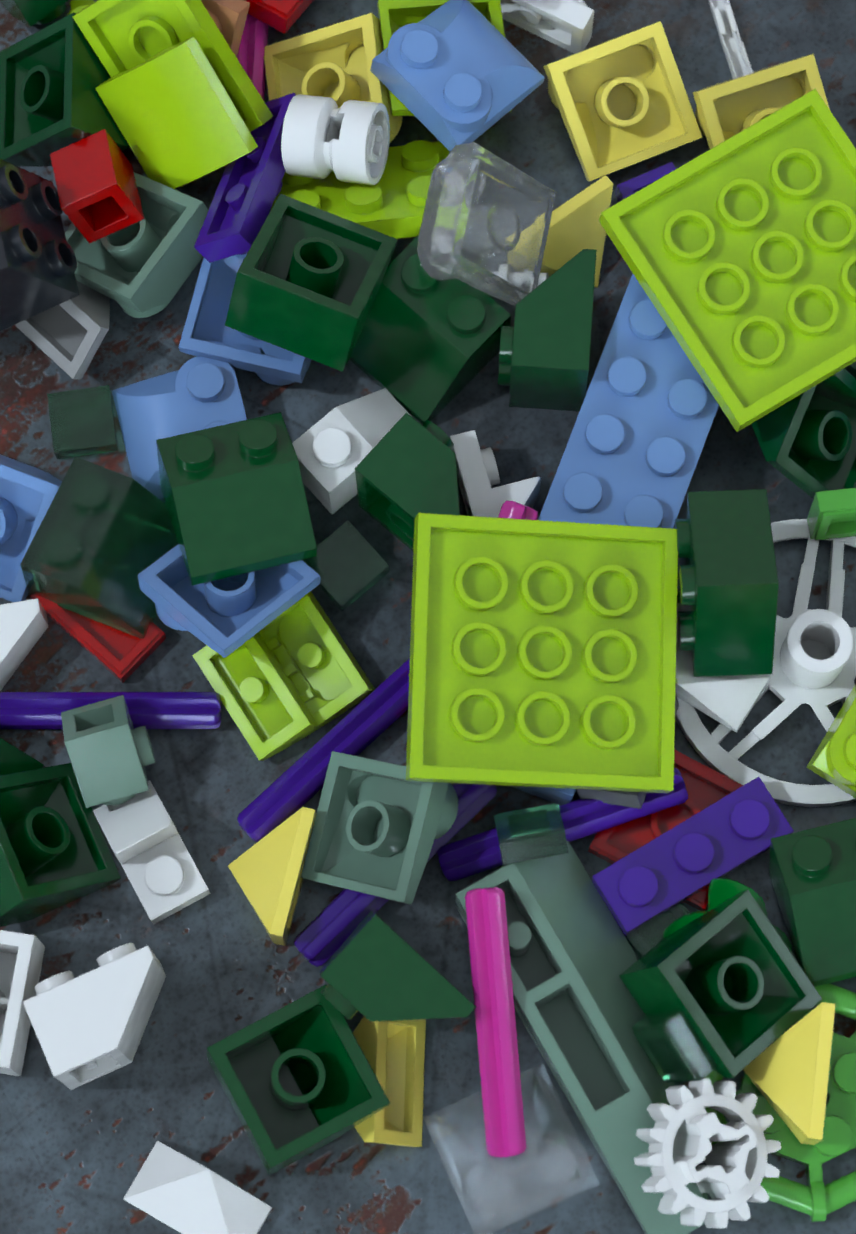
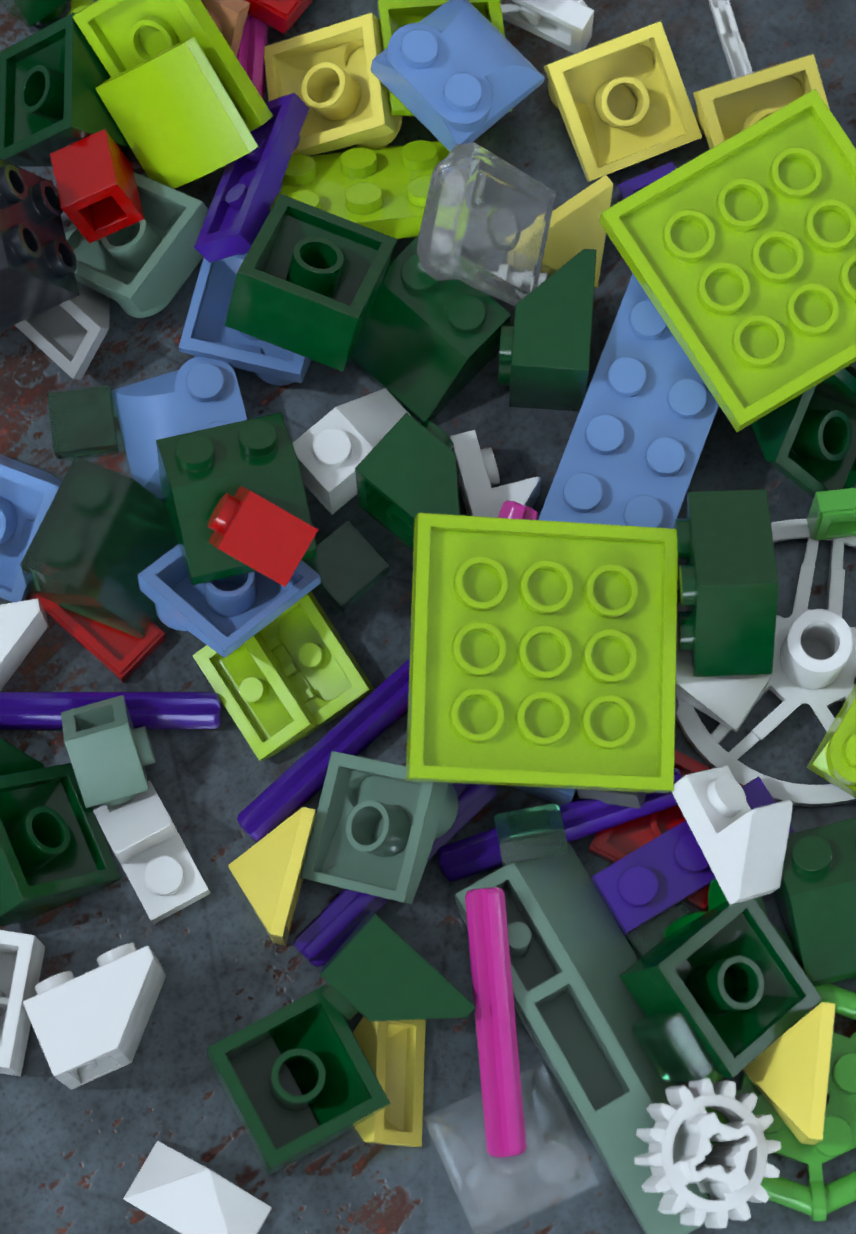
(260, 534): none -> red brick
(330, 138): white wheel -> none
(739, 843): none -> white slope

